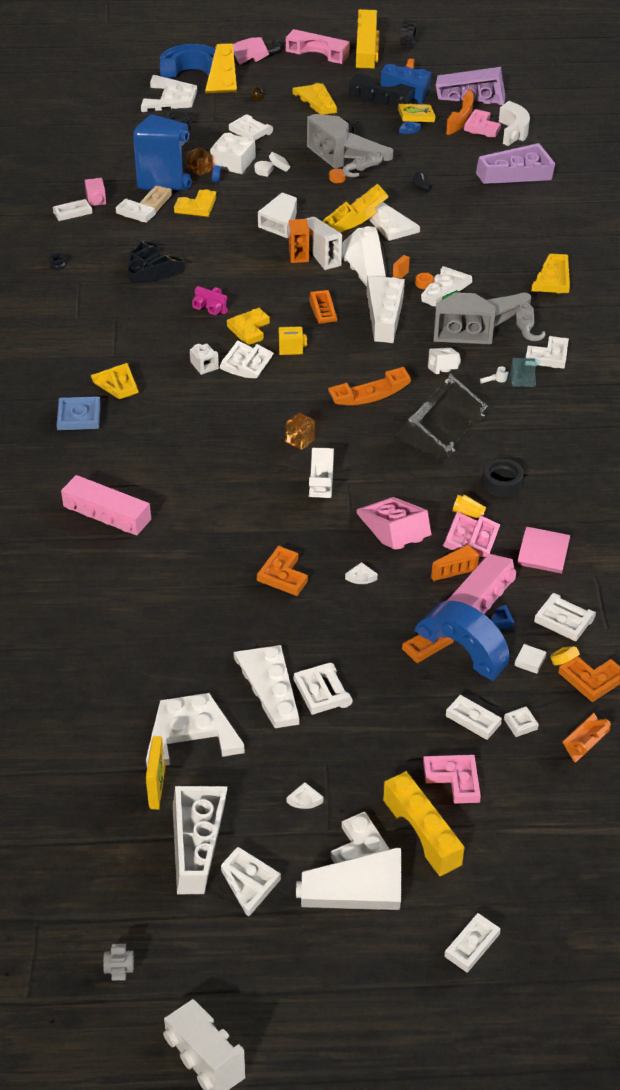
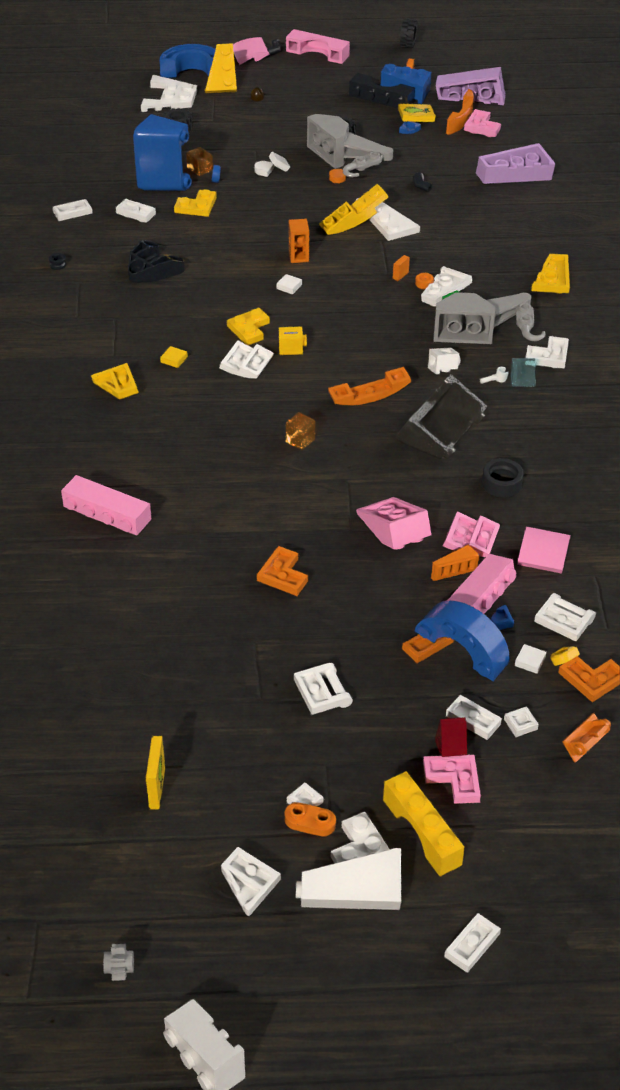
(78, 413): medium blue plate -> none
(95, 191): bright pink brick -> none
(157, 197): tan plate -> none
(174, 357): none -> yellow tile
(194, 719): white wing -> none
(196, 828): white wedge -> none
(202, 353): white brick -> none
(212, 300): dark pink hips -> none
(233, 152): white brick -> none
(250, 128): white plate -> none
(270, 682): white wing -> none
(277, 213): white slope -> none
(289, 284): none -> white tile
(309, 818): none -> orange plate
(317, 97): yellow wing -> none
(320, 297): orange slope -> none
(321, 473): white arch -> none
(324, 243): white slope -> none
(361, 574): white tile -> none
(364, 253): white wedge -> none
(367, 39): yellow wedge -> none
(385, 303): white wedge -> none
(452, 737): none -> dark red slope
(468, 507): yellow cone -> none
(517, 120): white arch -> none

